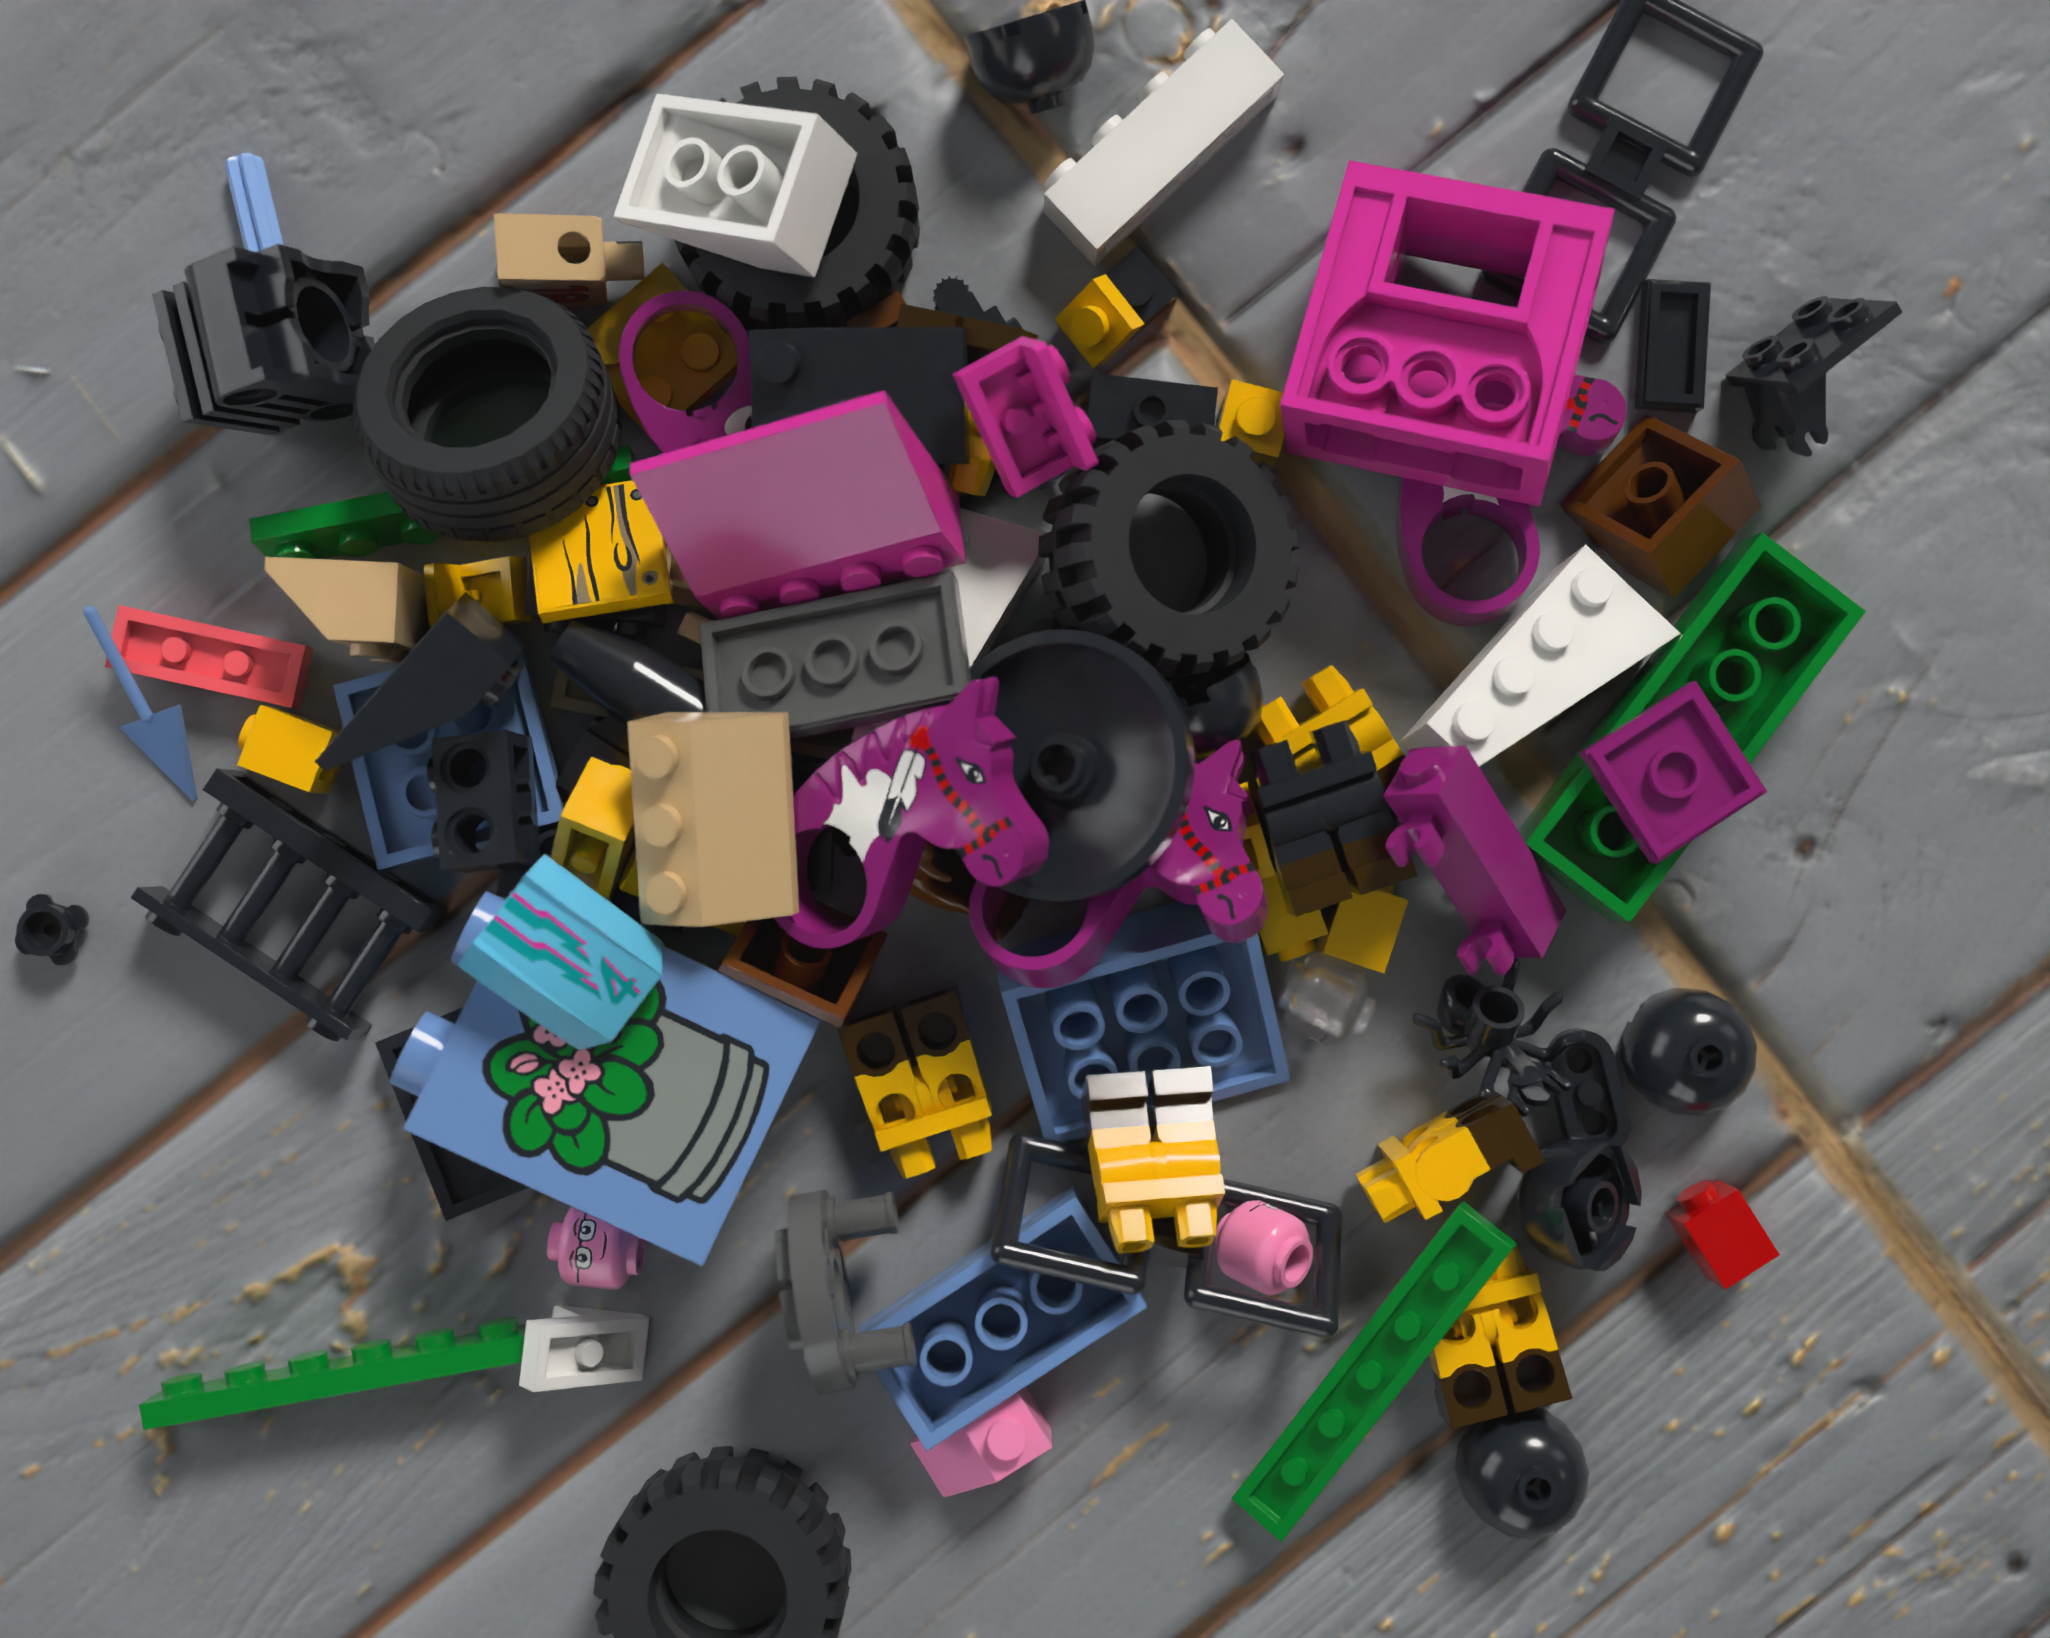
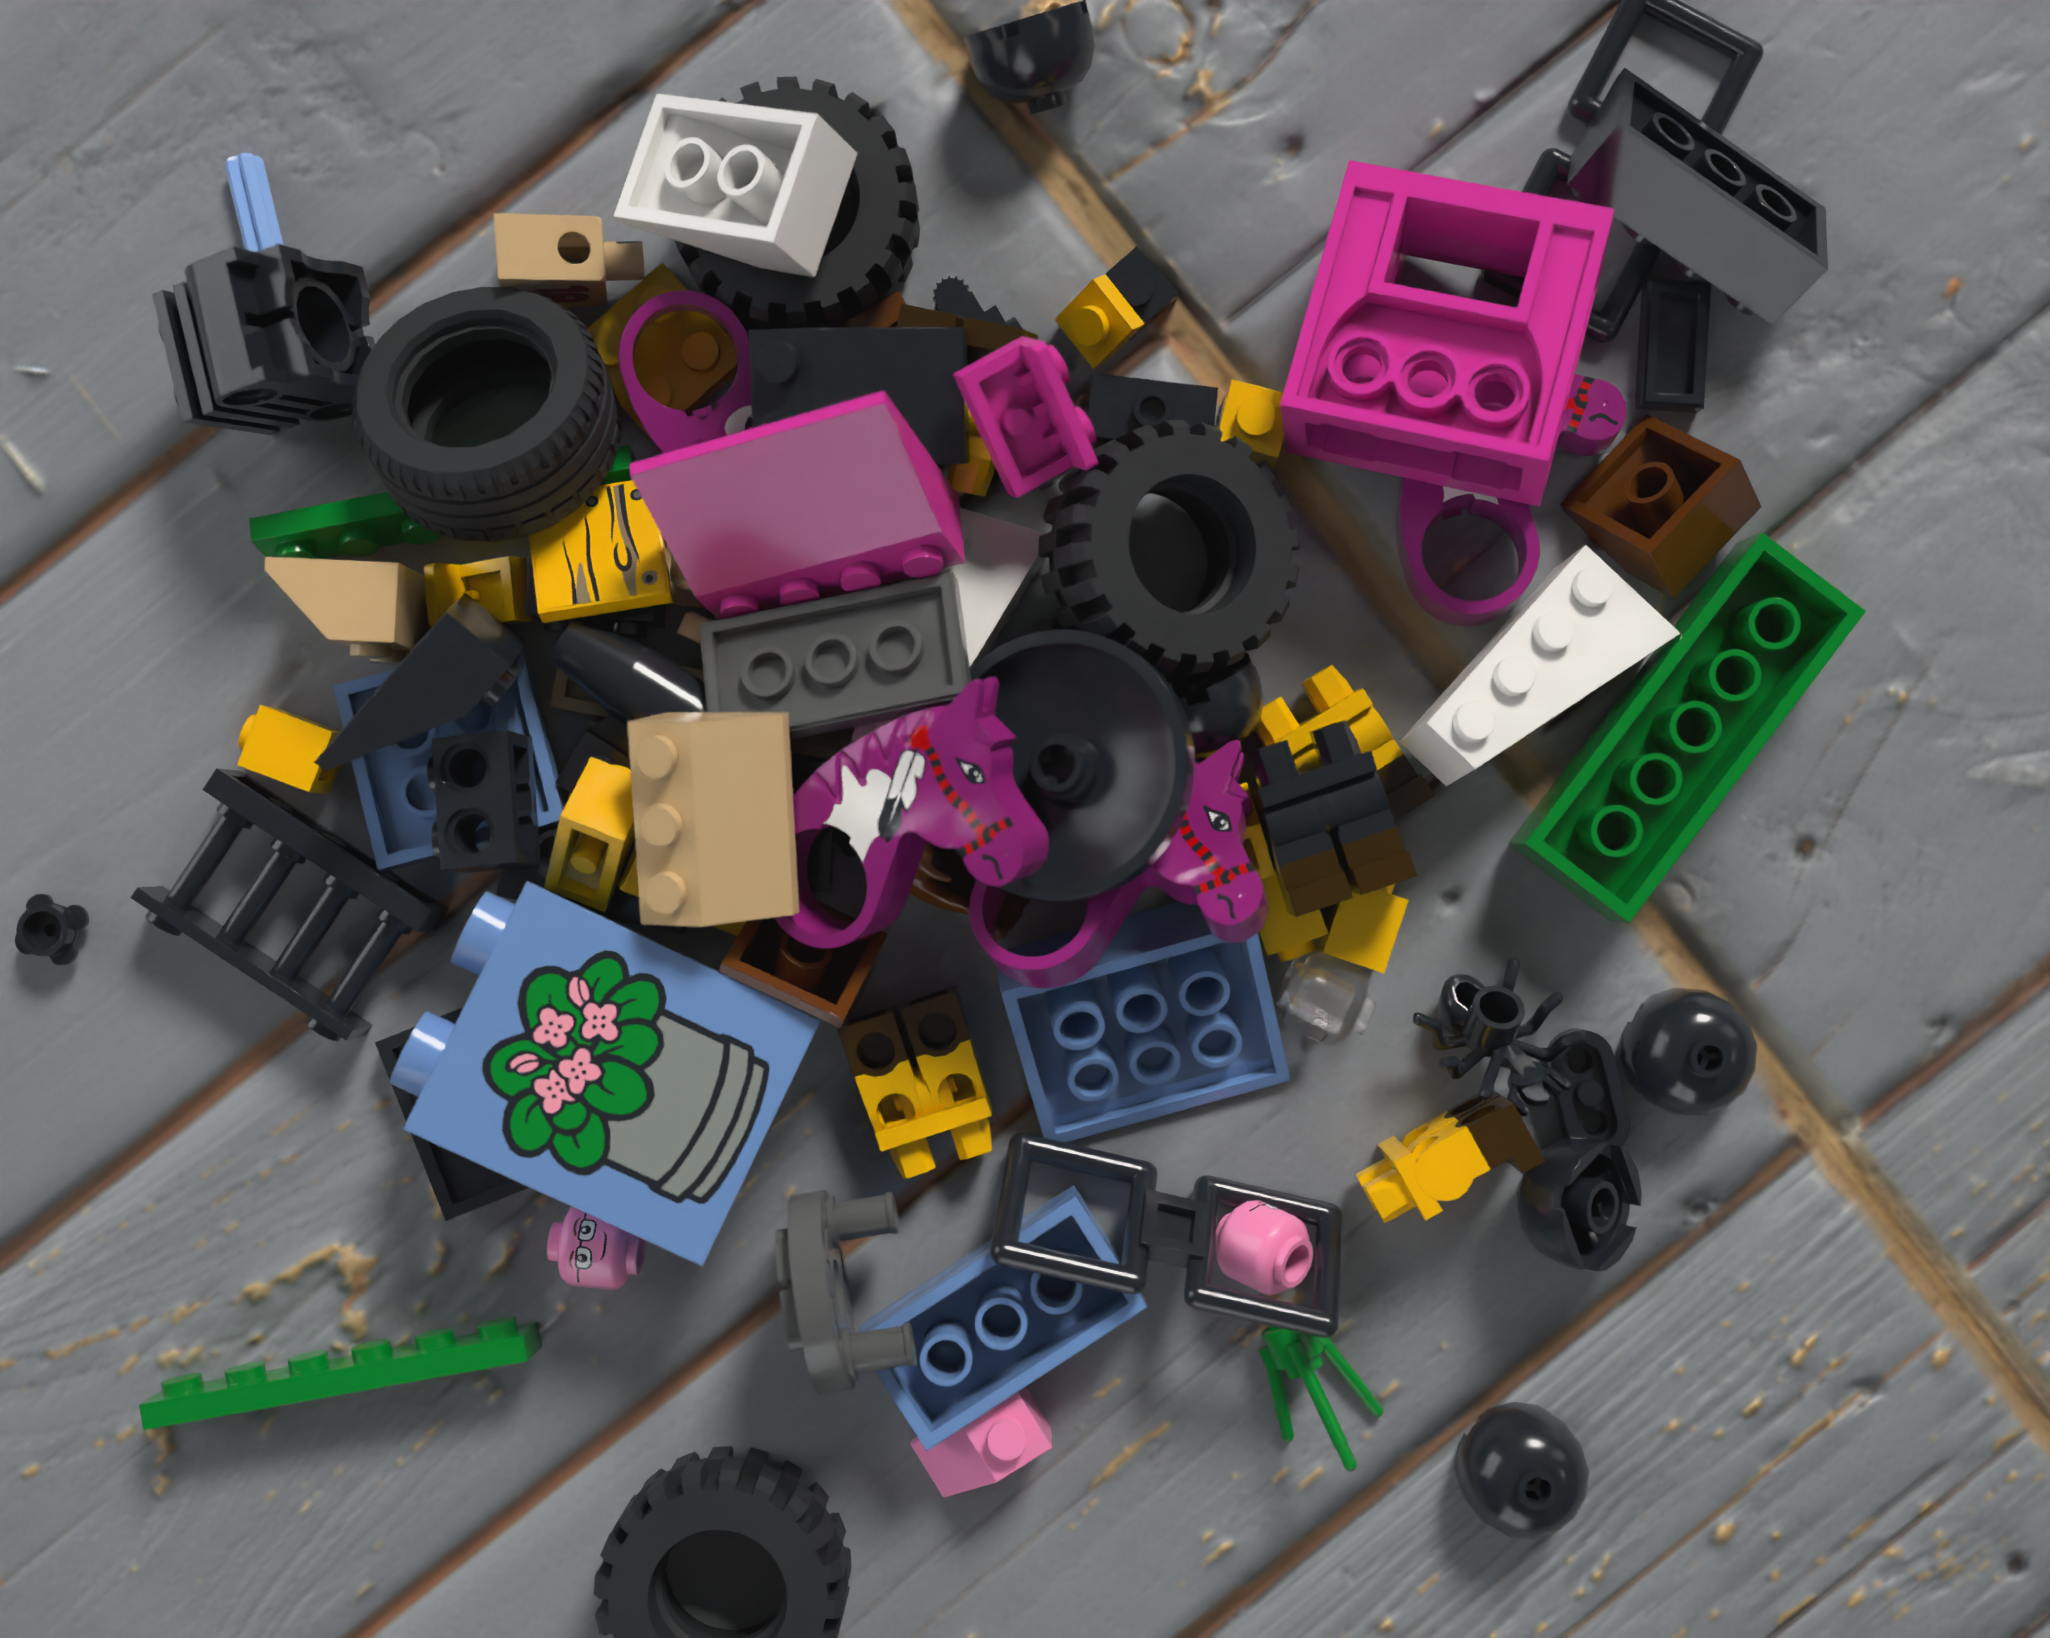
(157, 734): medium blue piece -> none
(211, 657): coral plate -> none
(566, 957): medium azure slope -> none
(583, 1349): white slope -> none
(1158, 1178): yellow hips -> none
(1162, 141): white brick -> none
(1300, 1357): none -> green plant
(1373, 1370): green plate -> none
(1475, 855): magenta brick -> none
(1516, 1324): hips -> none
(1673, 772): magenta tile -> none
(1700, 199): none -> black slope
(1721, 1232): red brick -> none
(1788, 370): black plate -> none

